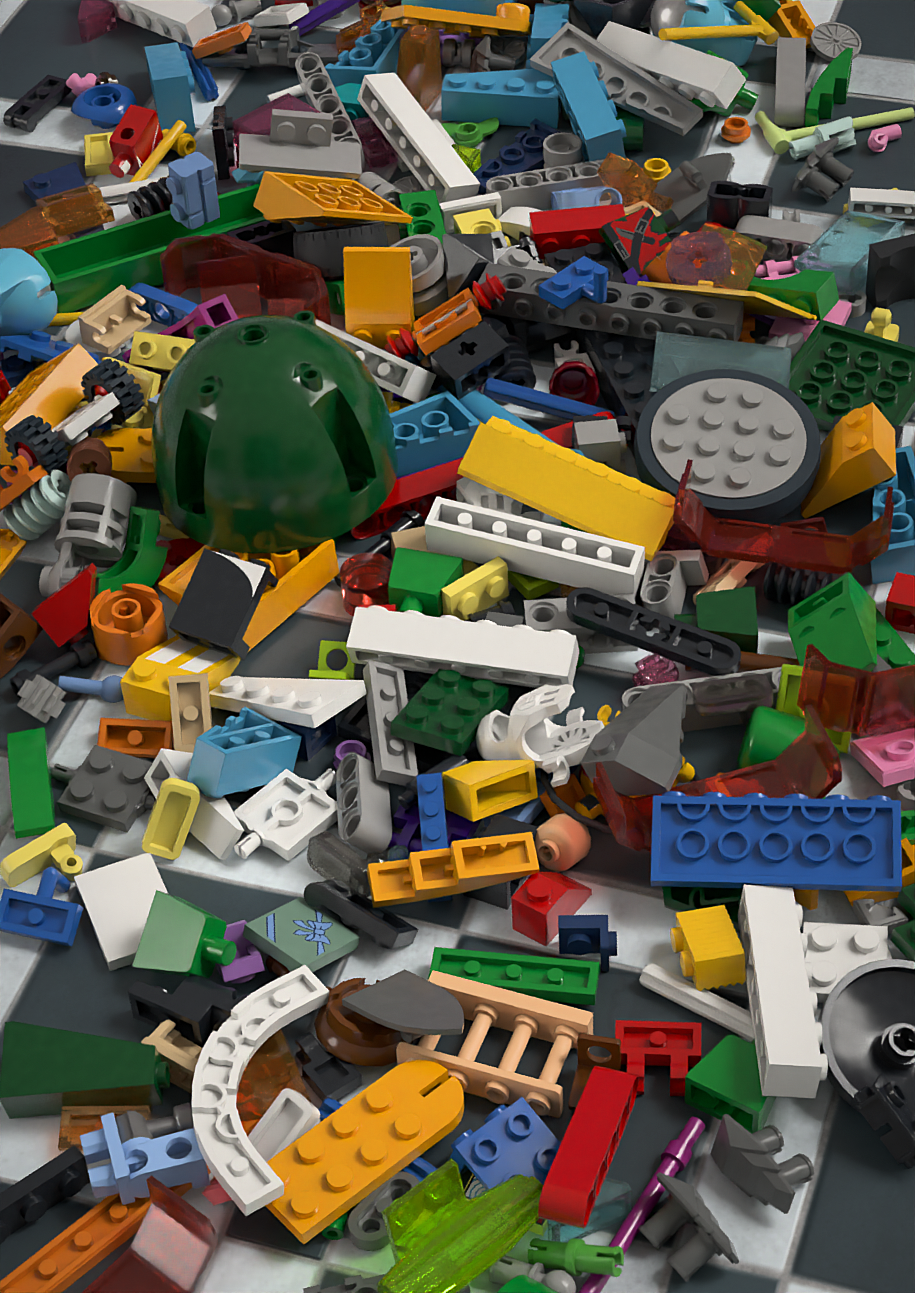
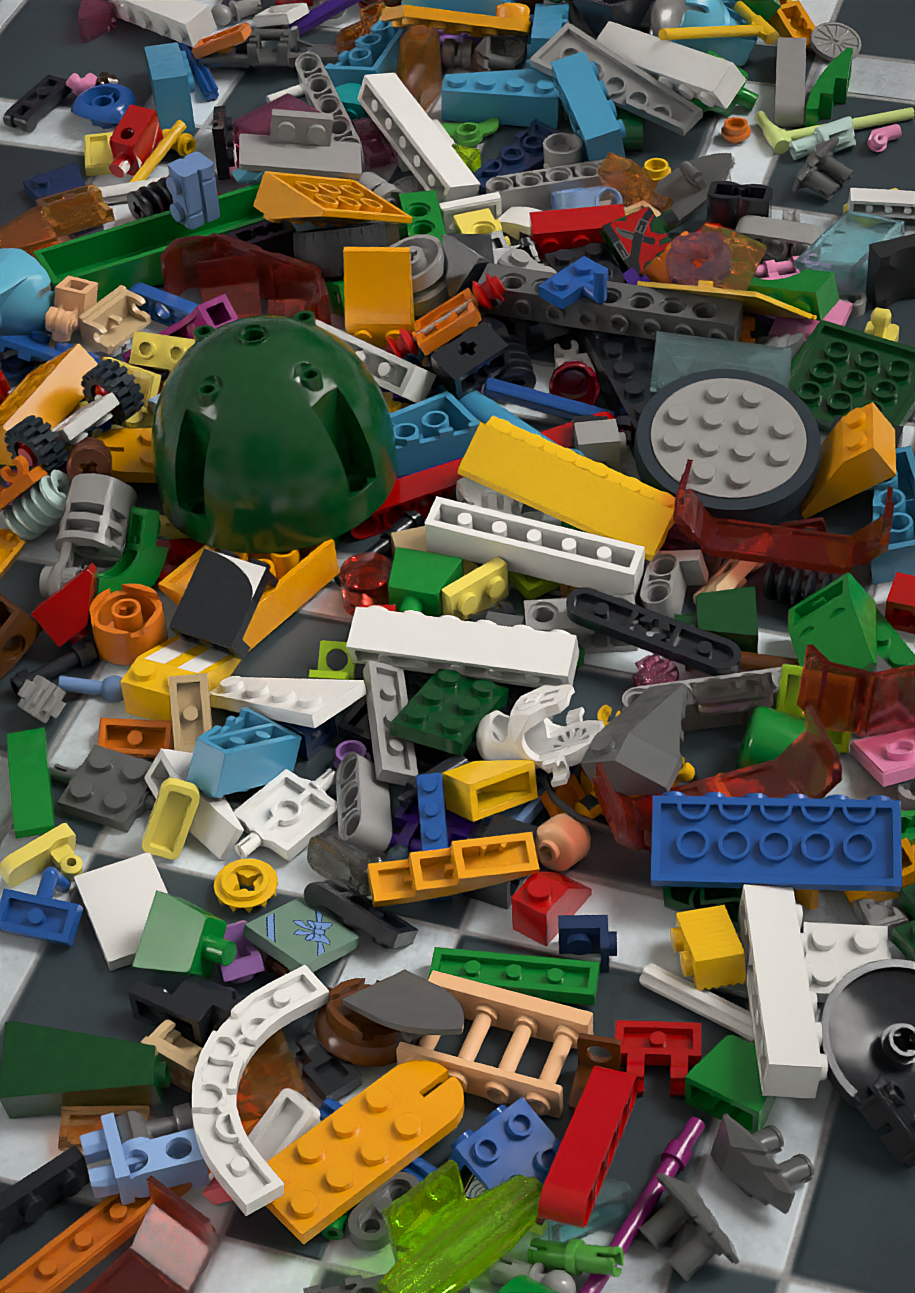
(71, 300): none -> light nougat brick
(250, 873): none -> yellow gear

